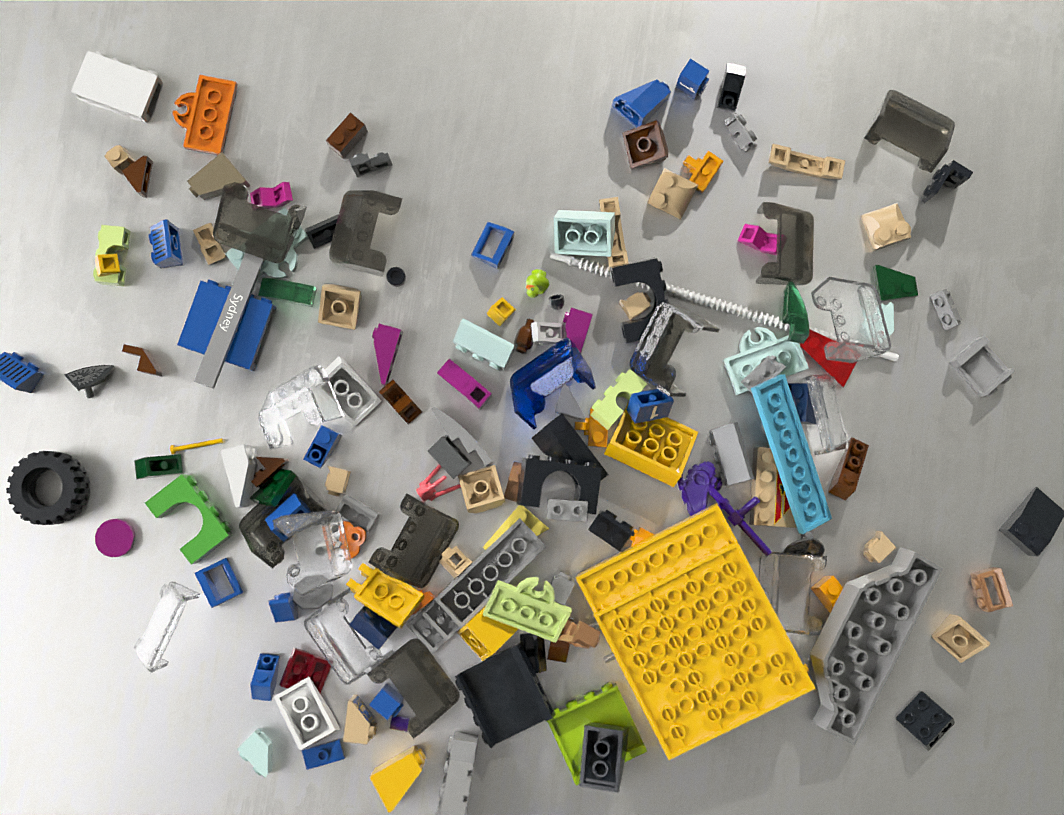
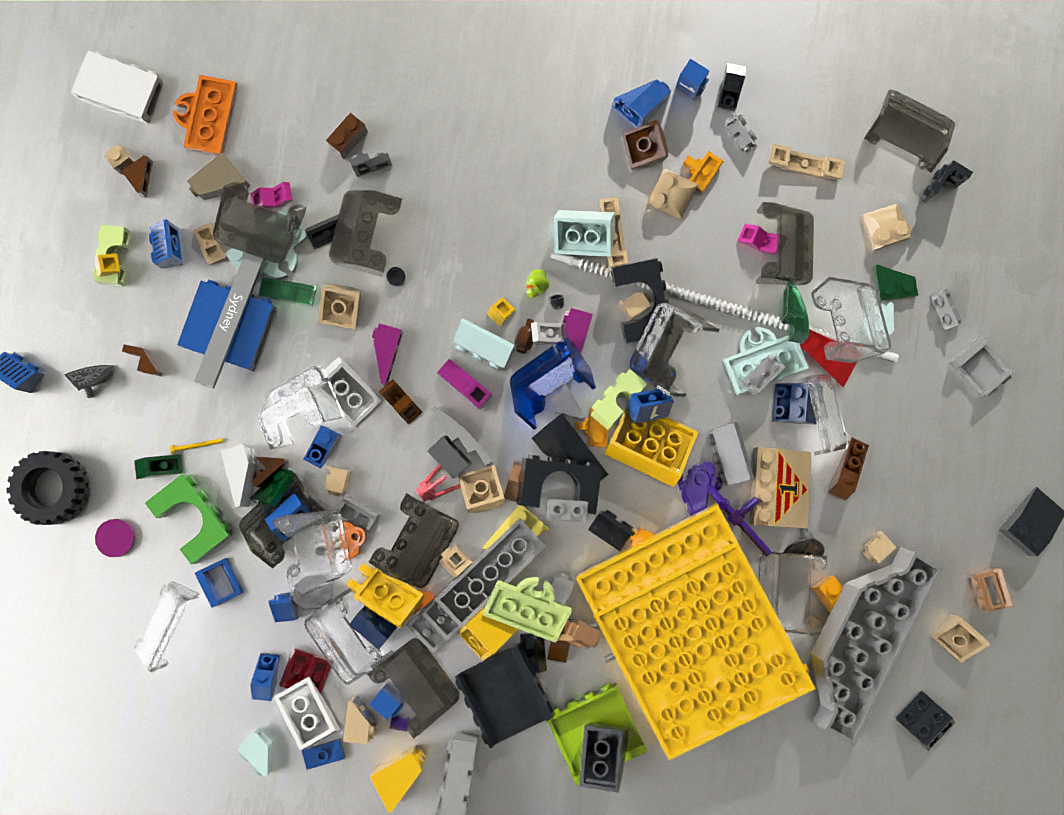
(502, 248): blue tile -> none
(791, 453): medium azure plate -> none

